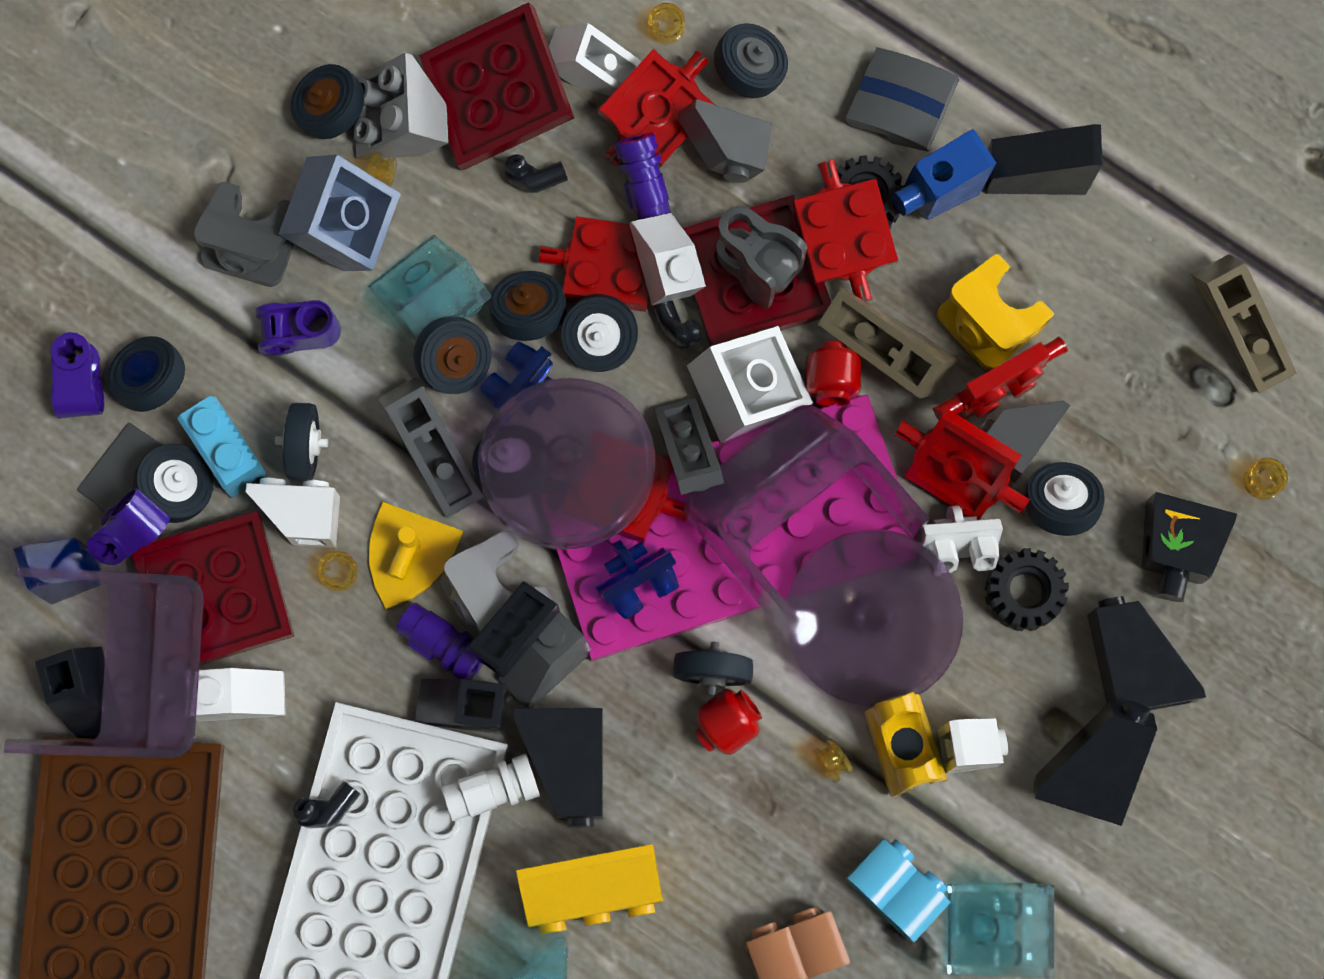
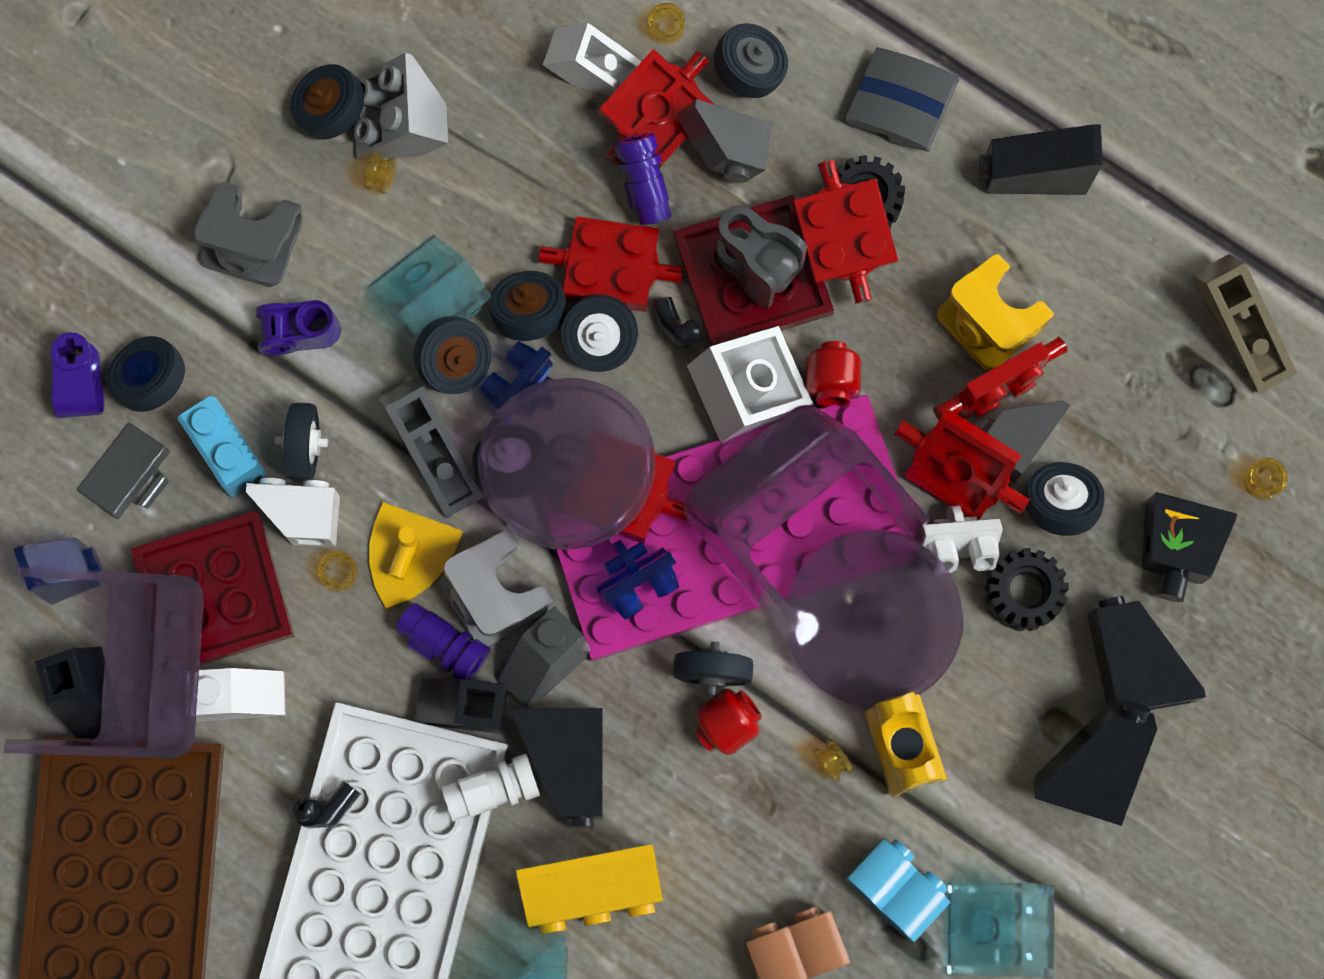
(127, 528): dark purple piece -> none
(175, 481): black wheel -> none
(339, 213): sand blue brick -> none
(497, 86): dark red plate -> none
(513, 629): black plate -> none
(531, 178): black arm -> none
(667, 258): white slope -> none
(688, 446): dark grey plate -> none
(888, 344): dark tan slope -> none
(946, 177): blue torso -> none
(971, 745): white slope -> none

